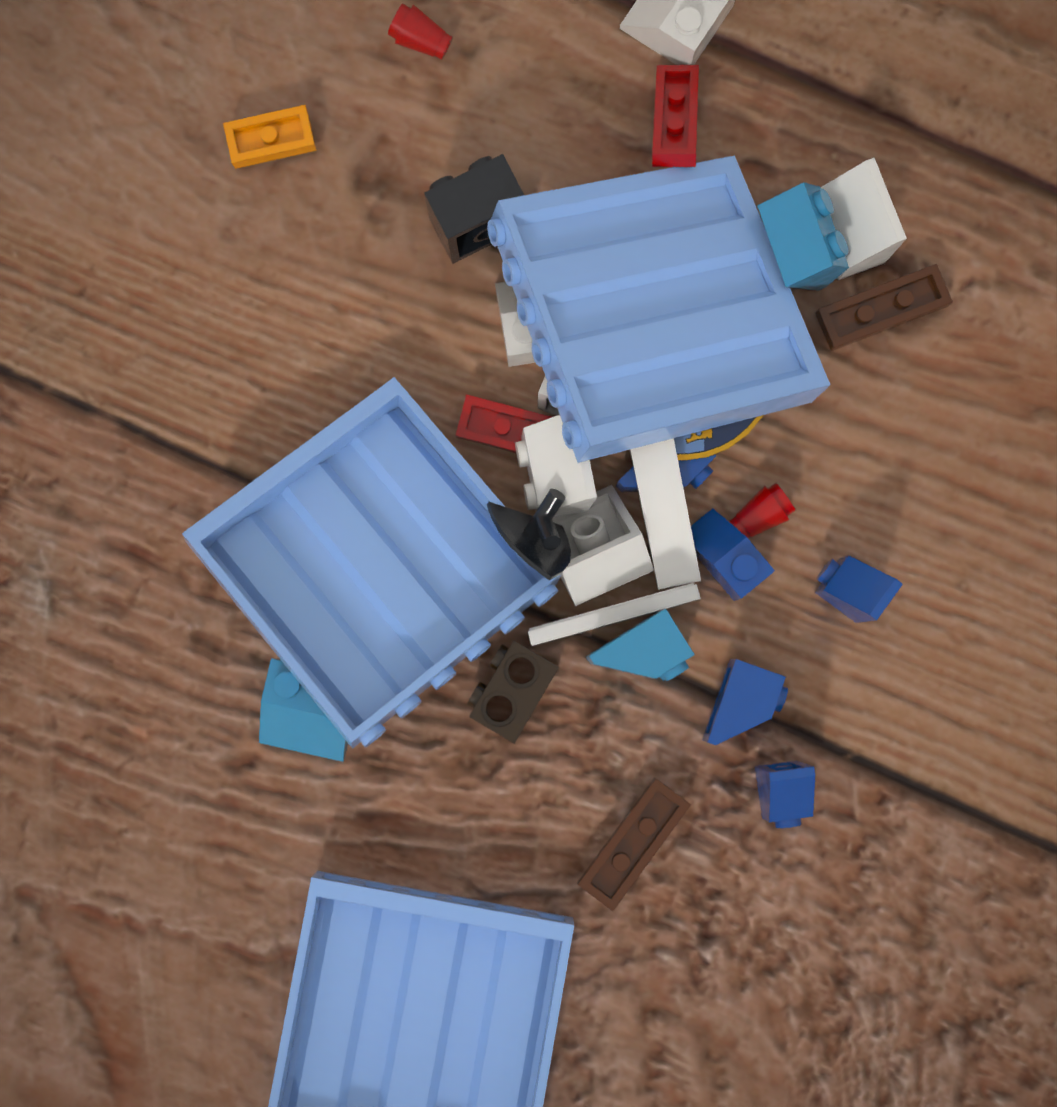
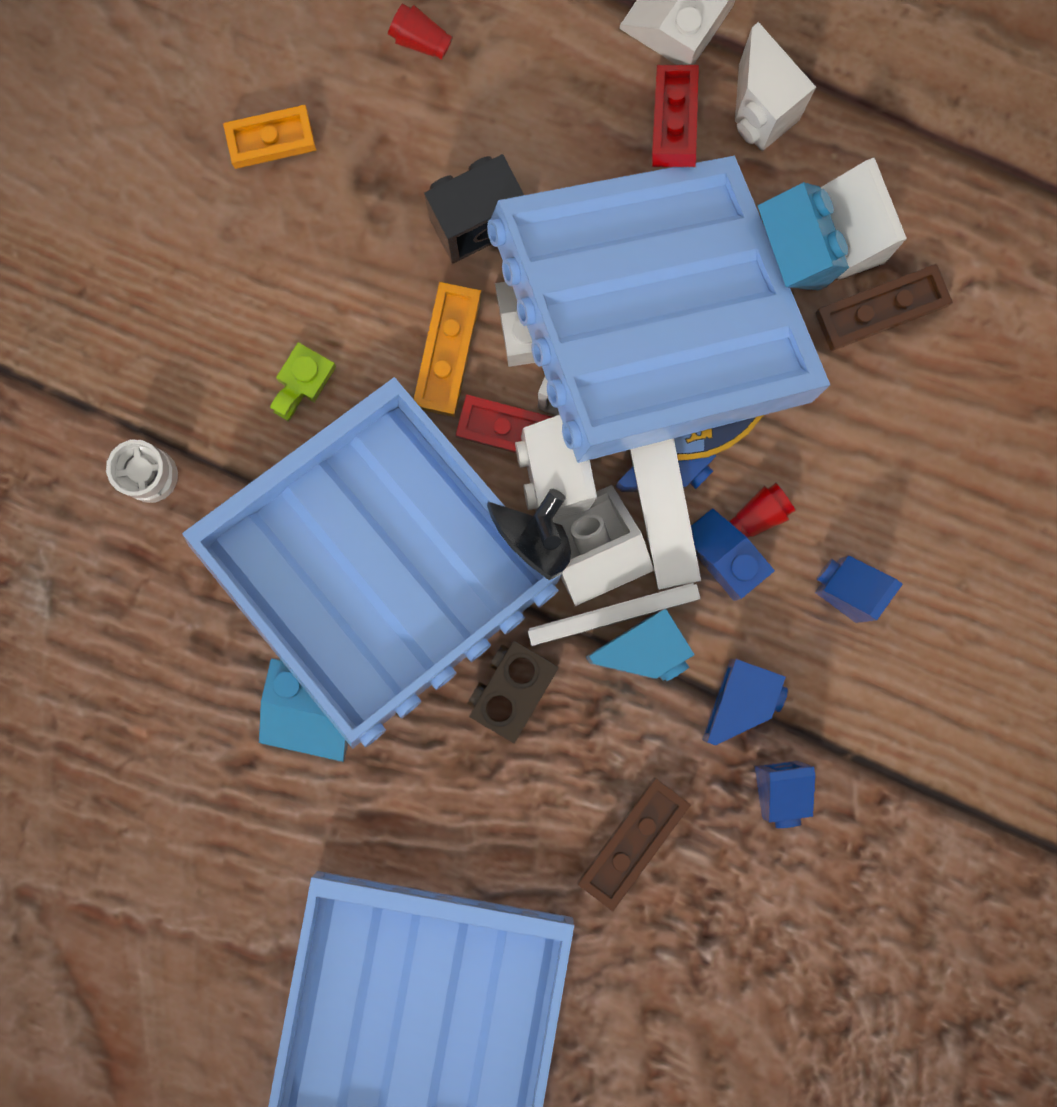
(141, 471): none -> white wheel
(303, 376): none -> lime plate
(447, 348): none -> light orange plate
(769, 90): none -> white slope

